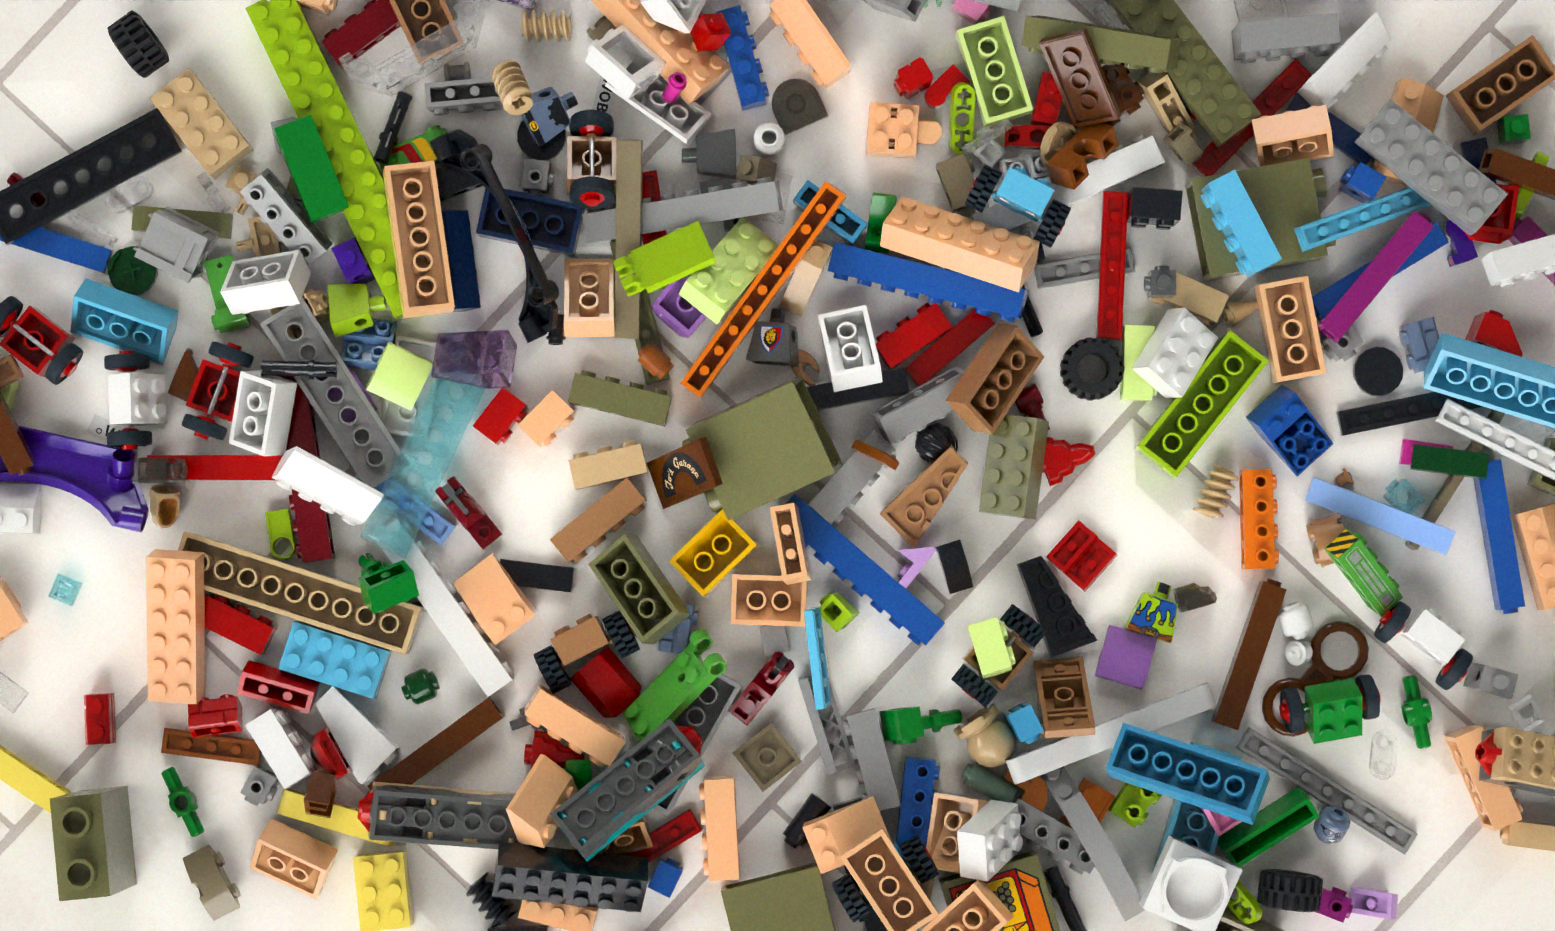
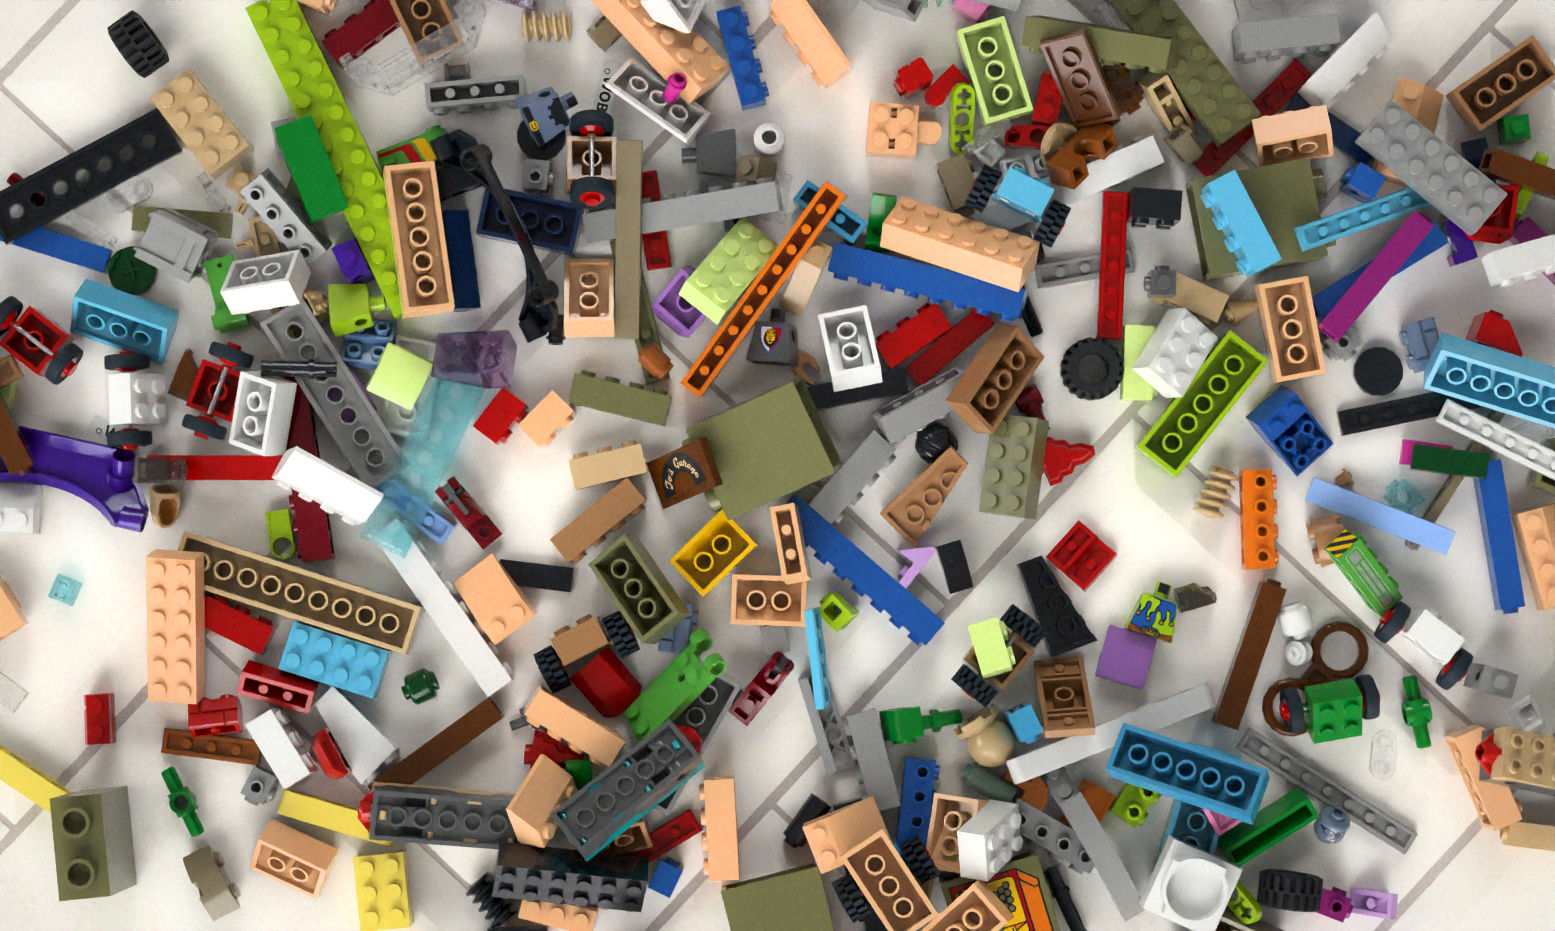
(320, 794): reddish brown window -> none
(383, 153): black pin -> none
(385, 585): green brick -> none
(512, 87): tan piece -> none
(614, 72): white window -> none
(665, 260): lime tile -> none
(710, 32): red brick -> none
(767, 756): dark tan plate -> none
(797, 105): clear smoke tile -> none
(875, 454): dark orange tile -> none

